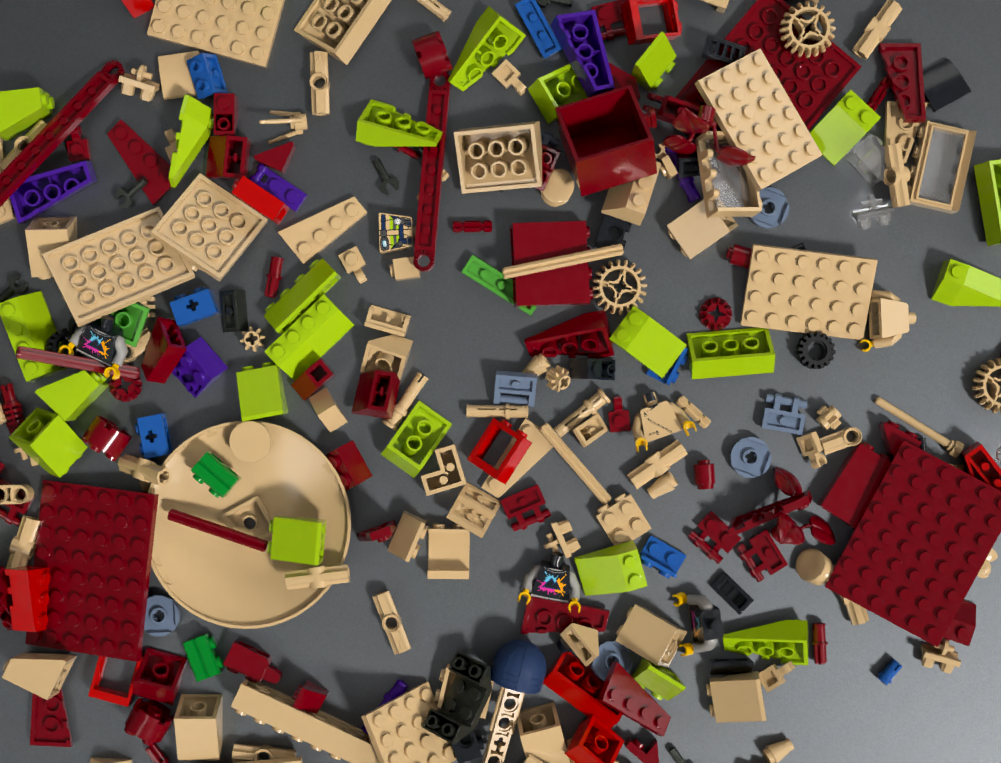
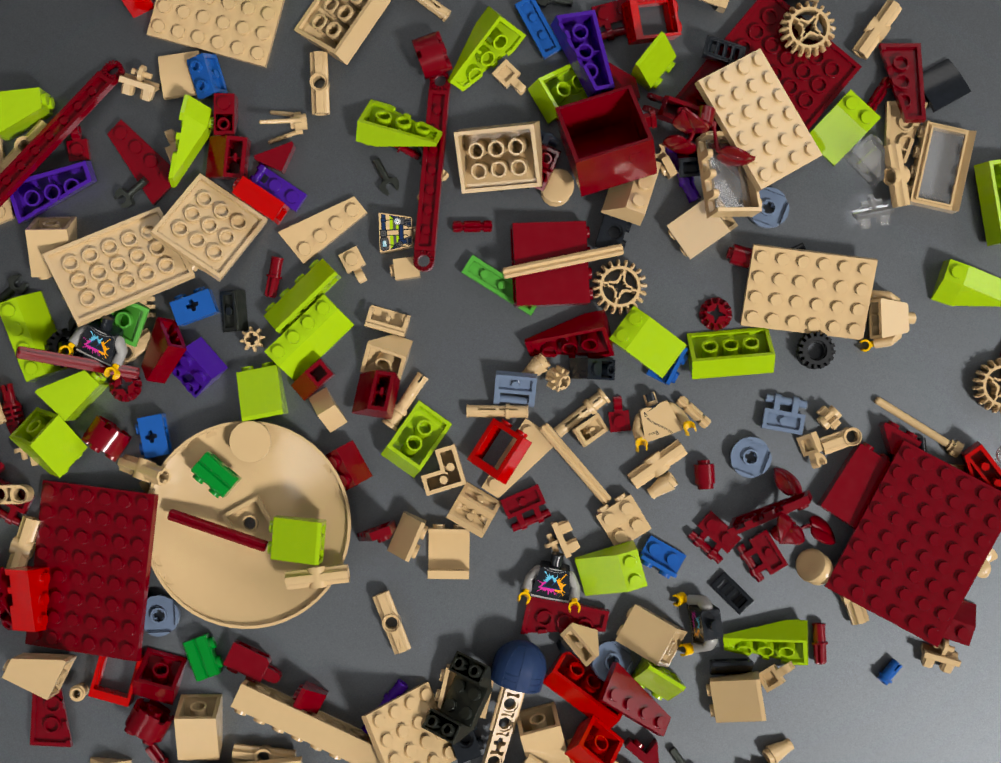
(74, 691): none -> tan pin

